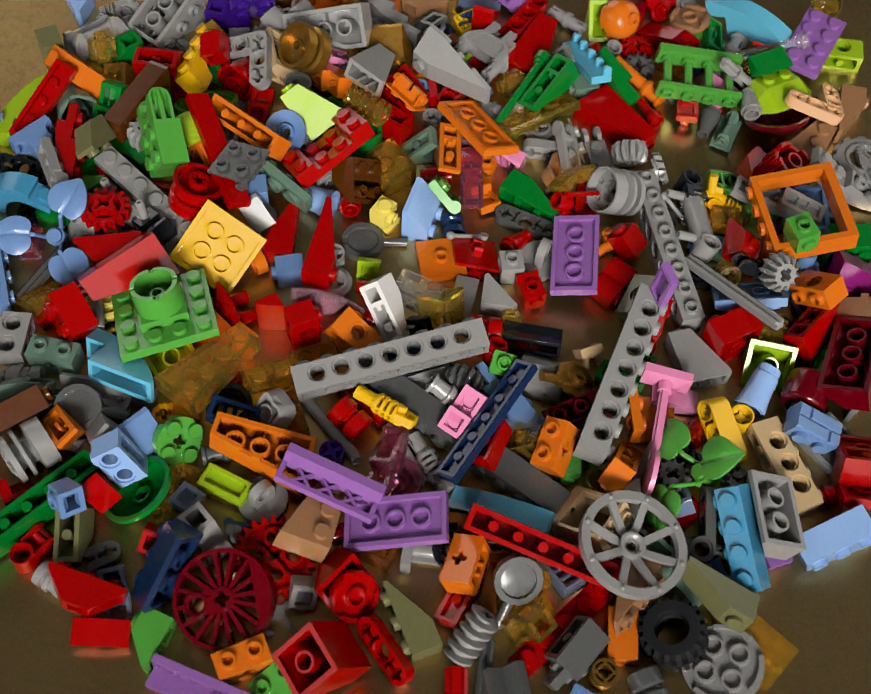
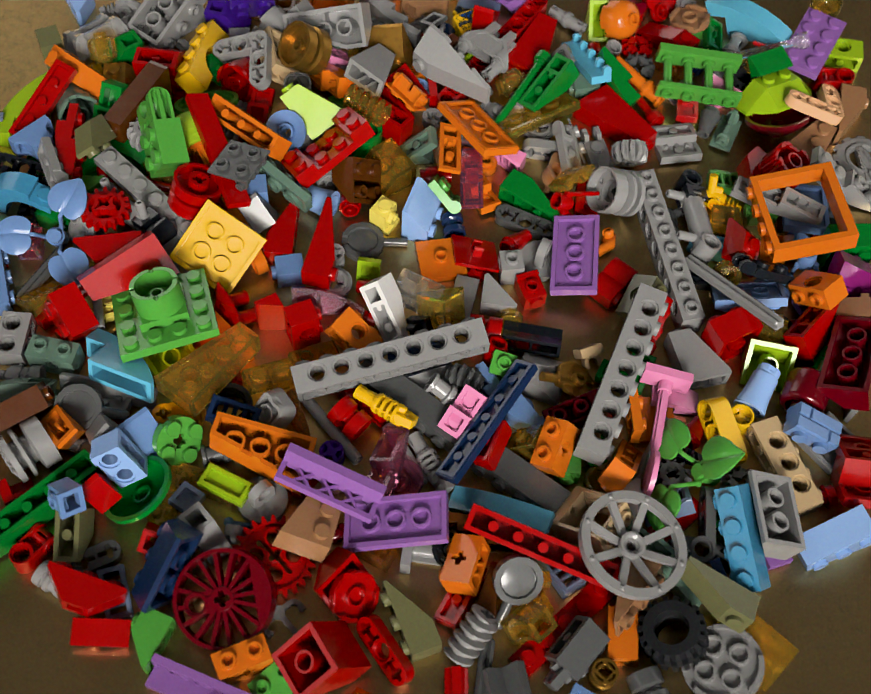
(214, 47): red brick -> none
(302, 593): light grey slope -> none
(451, 235): light grey hinge -> none
(627, 240): red brick -> none
(659, 168): light grey gear -> none
(664, 284): medium lavender tile -> none
(665, 197): light grey hinge -> none
(676, 144): none -> light grey slope
(735, 72): light grey axle -> none
(750, 105): light grey cone -> none
(779, 271): light grey gear -> none
(802, 232): bright green brick -> none
(834, 77): none -> red piece

